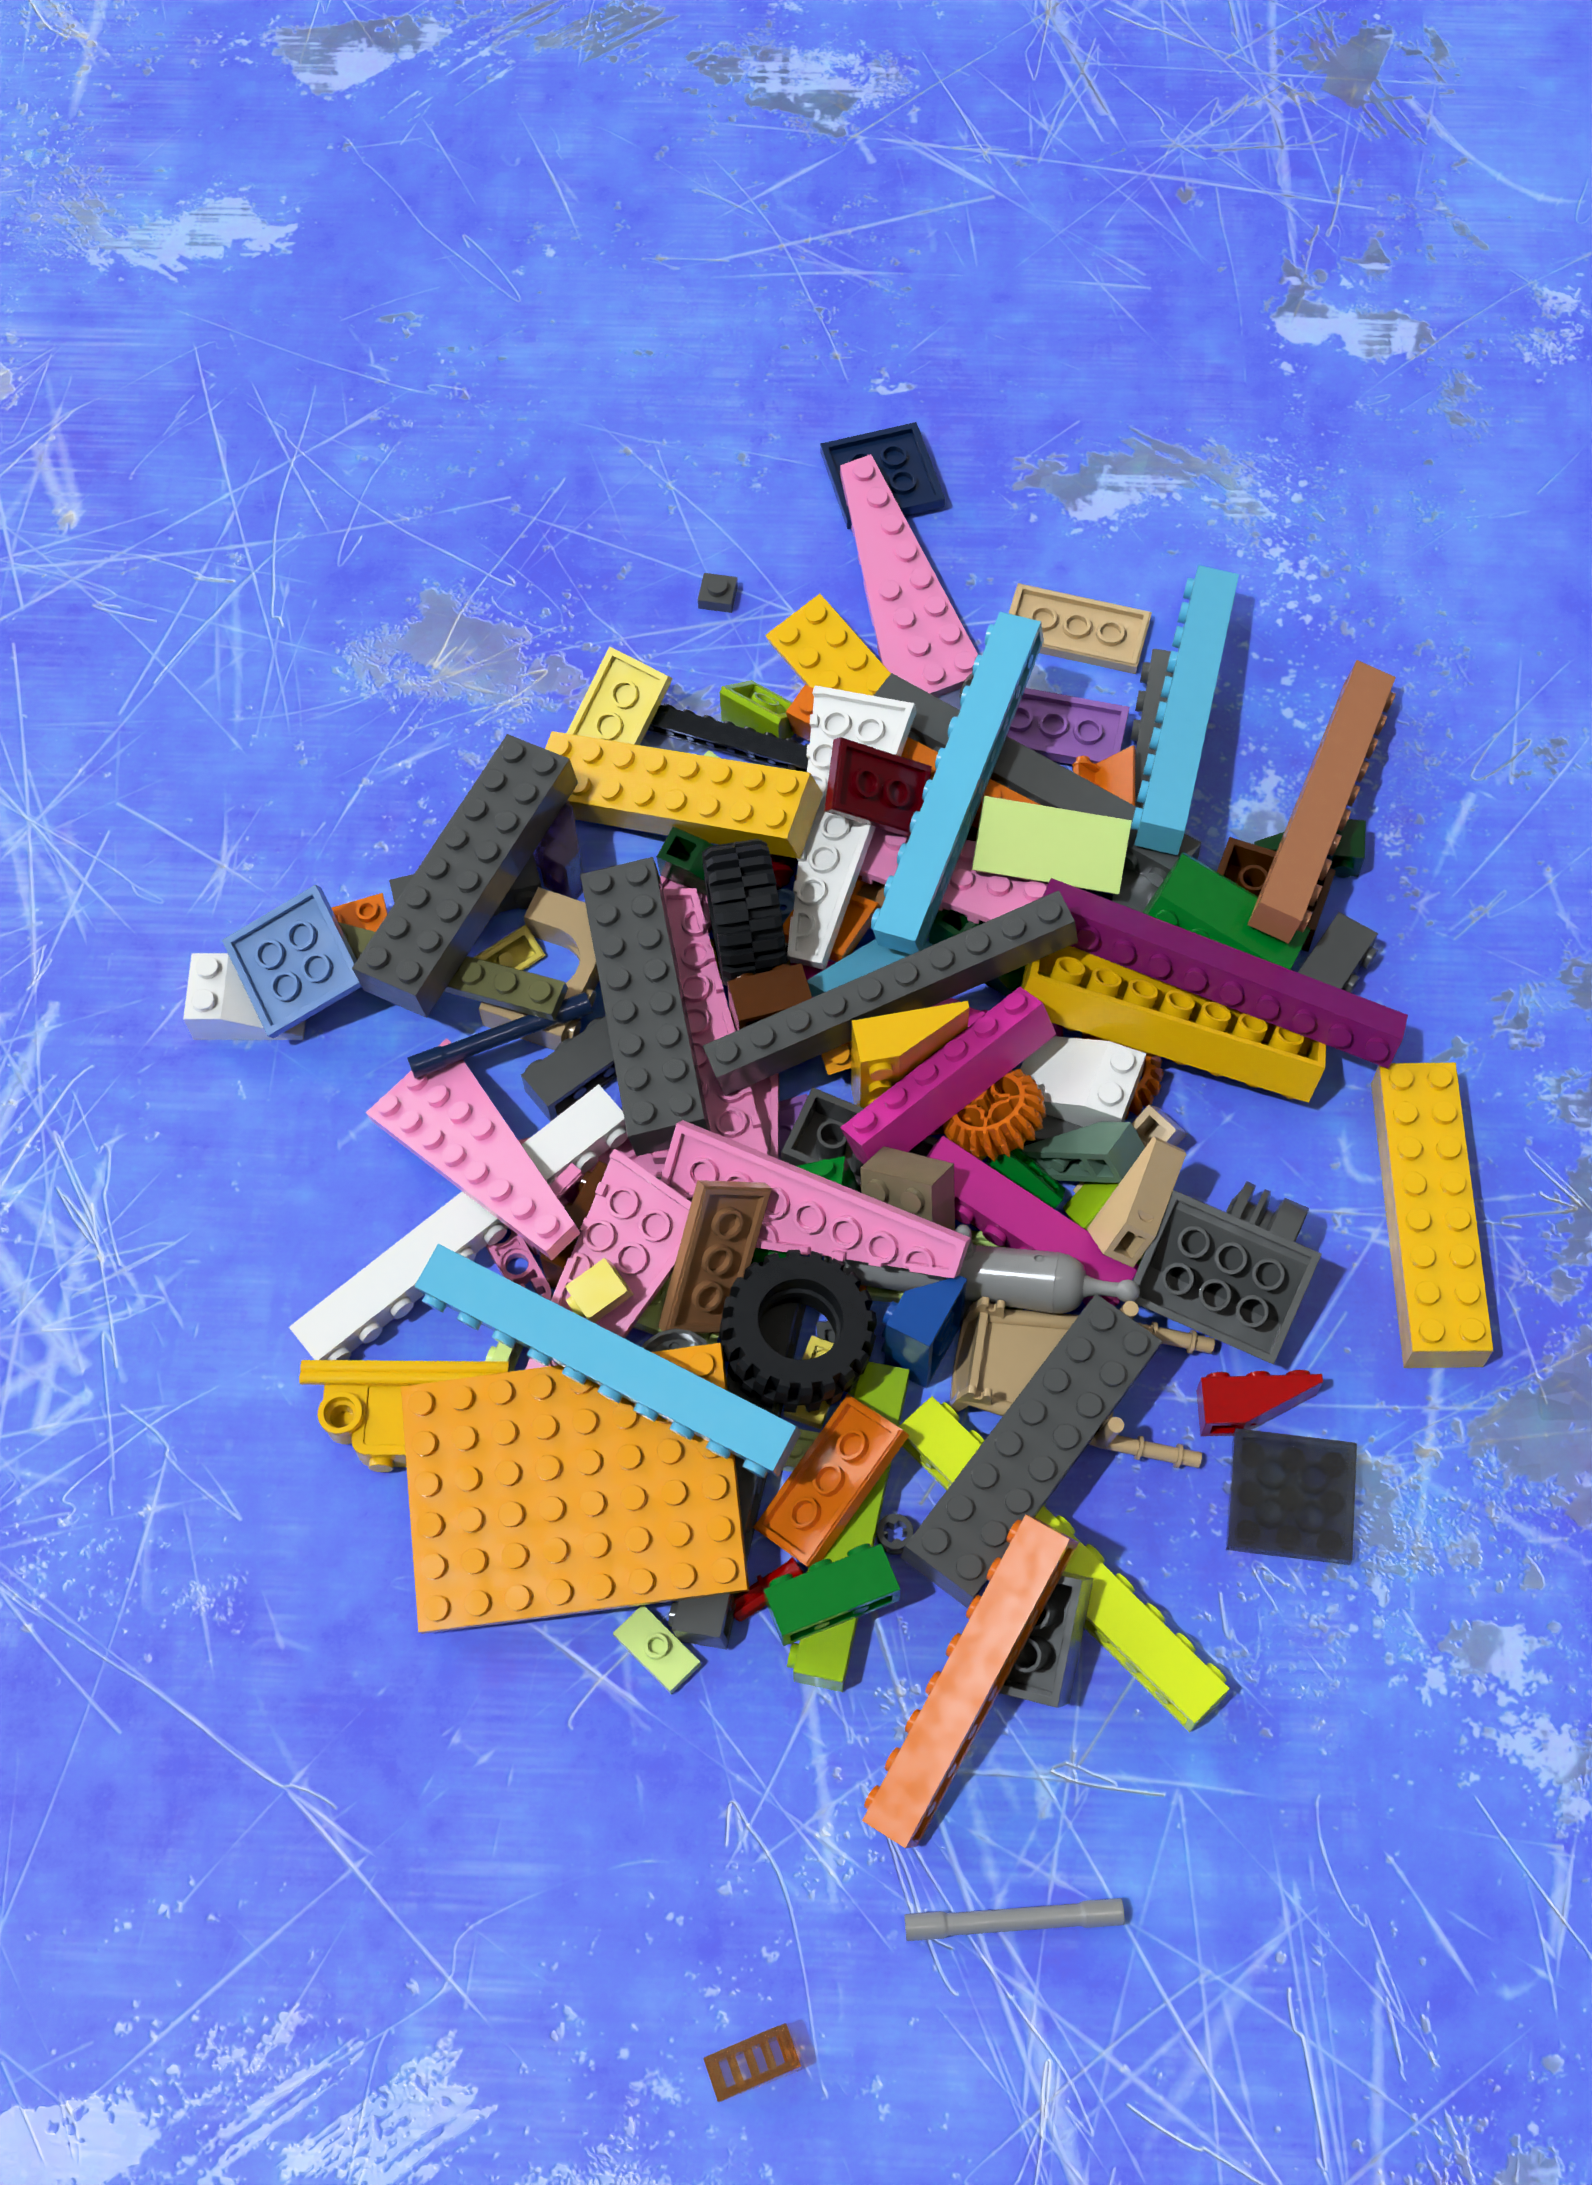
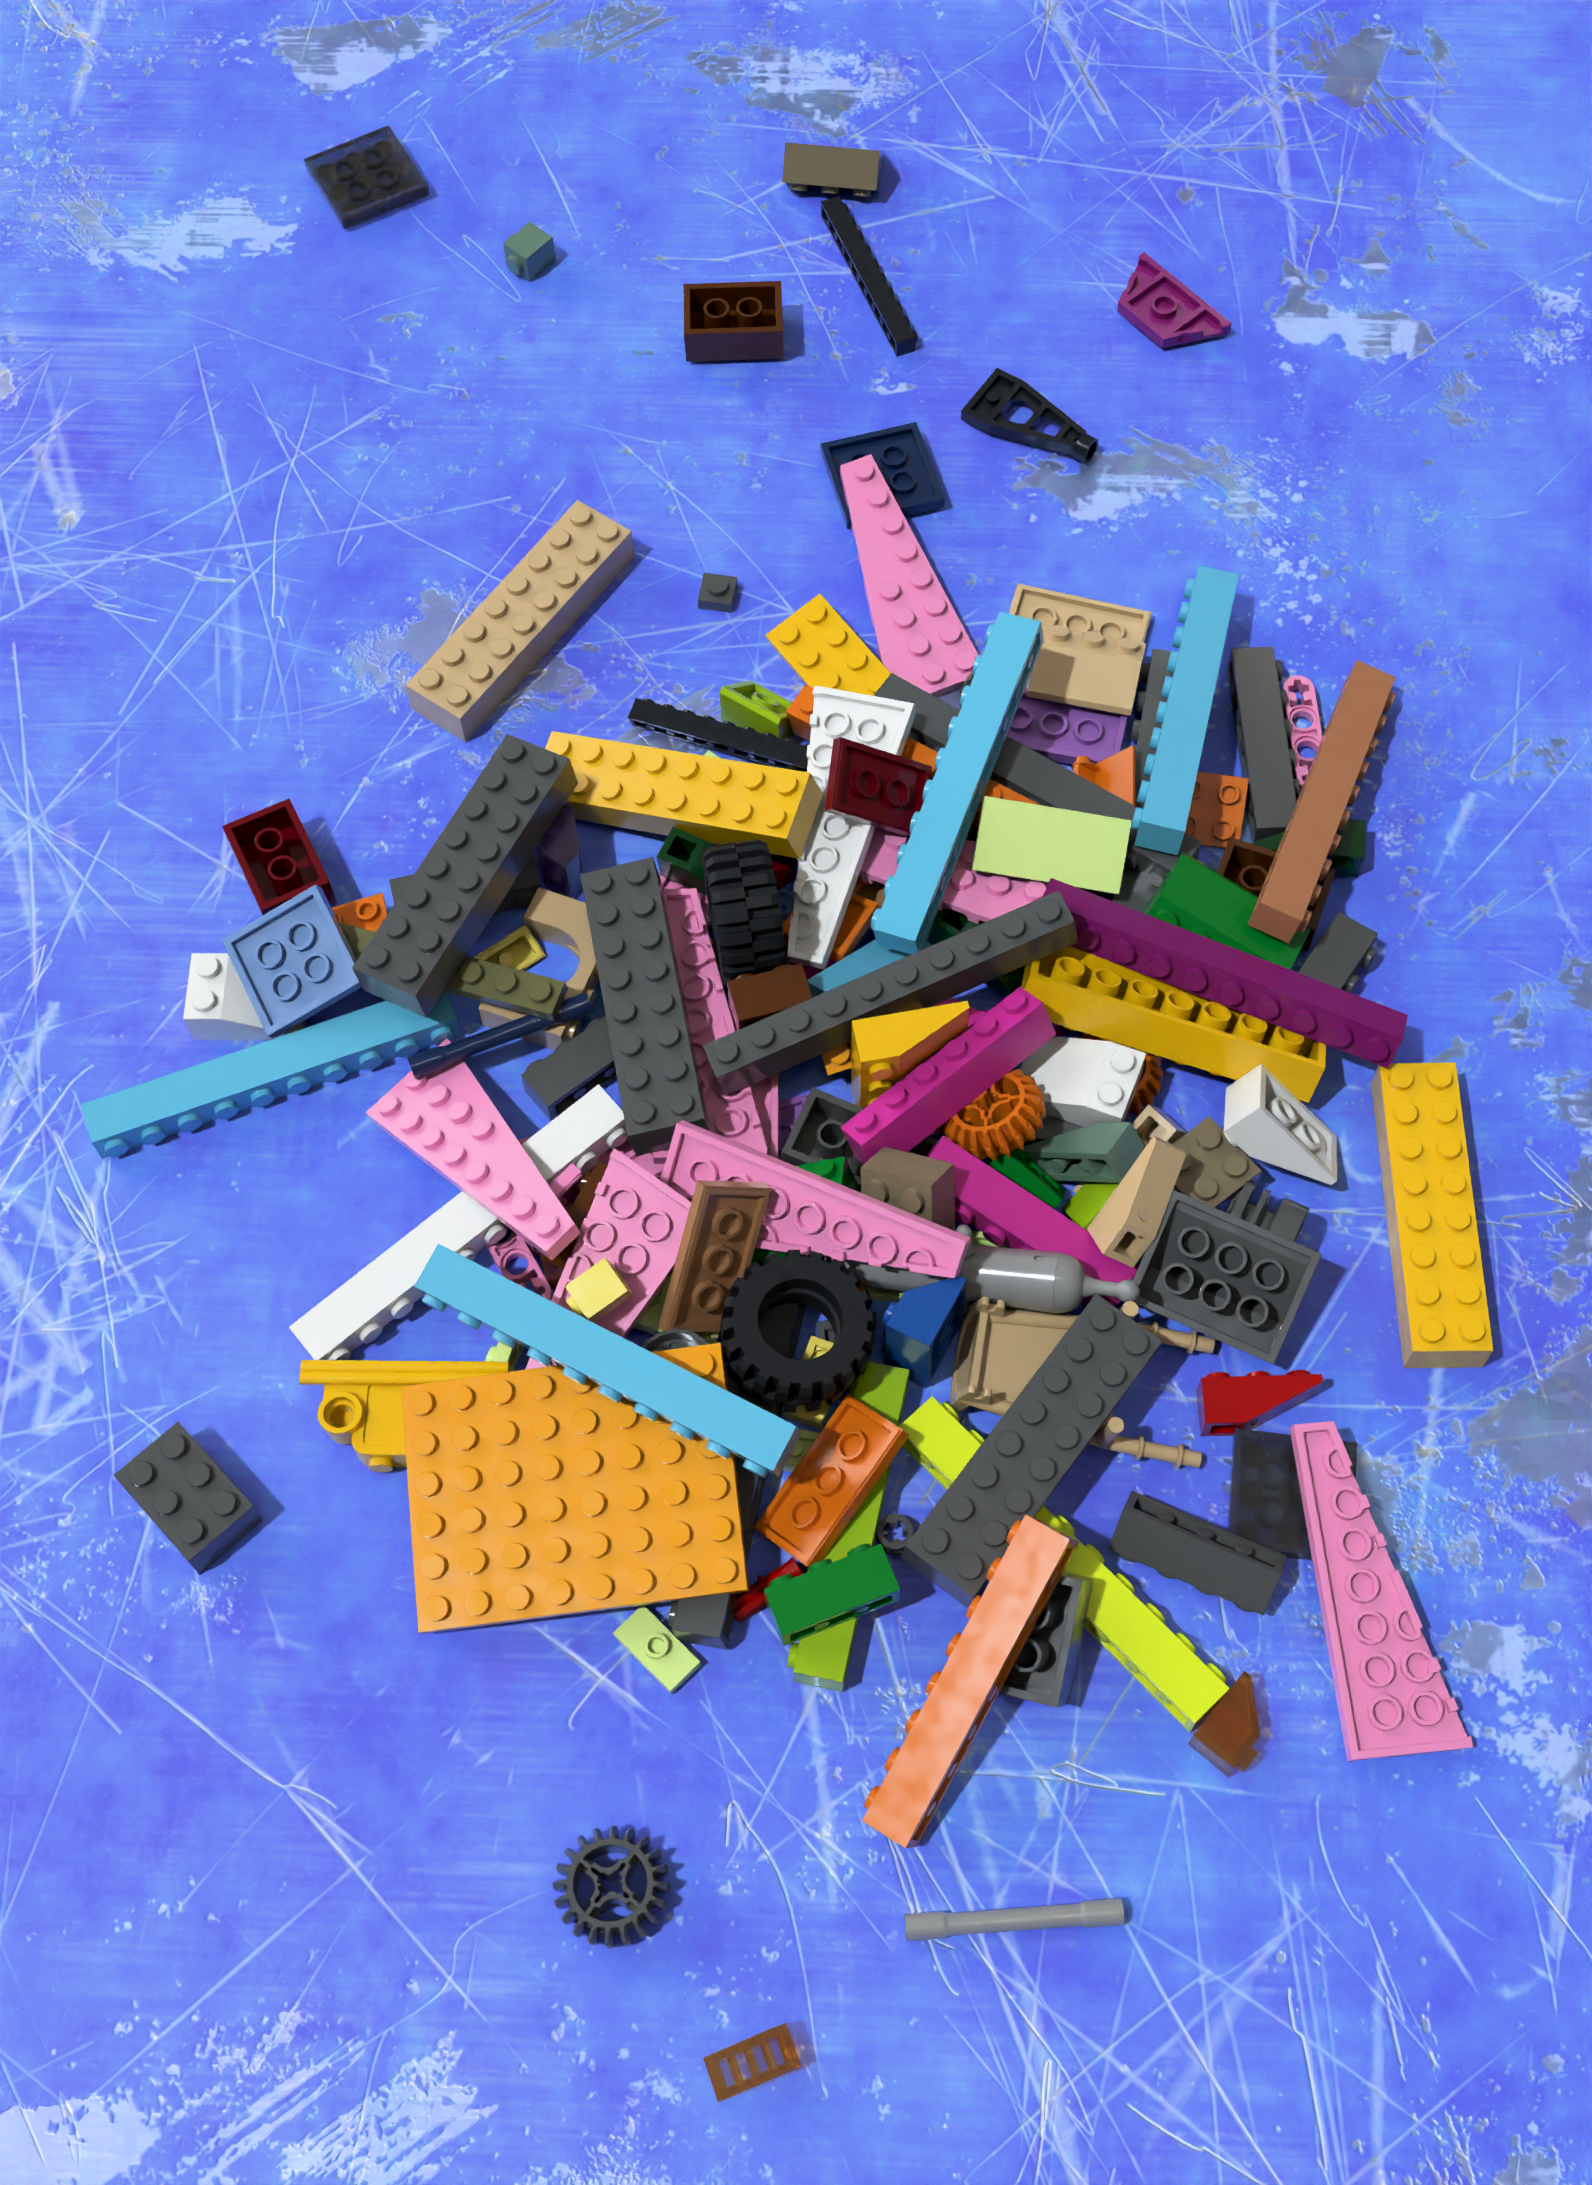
(188, 1497): none -> dark grey brick
(263, 1074): none -> medium azure brick
(276, 856): none -> dark red brick
(366, 177): none -> clear smoke plate
(520, 621): none -> tan brick
(529, 252): none -> sand green brick
(600, 1904): none -> dark grey gear
(620, 700): light yellow plate -> none
(733, 321): none -> reddish brown brick
(832, 168): none -> dark tan slope
(868, 276): none -> black piece
(999, 393): none -> black plate
(1087, 670): none -> tan slope
(1168, 308): none -> magenta wing
(1197, 1553): none -> dark grey brick
(1213, 1167): none -> dark tan brick
(1217, 809): none -> orange hinge
(1230, 1729): none -> clear orange slope
(1262, 739): none -> dark grey brick
(1278, 1127): none -> white slope
(1308, 709): none -> bright pink beam
(1378, 1657): none -> bright pink wing

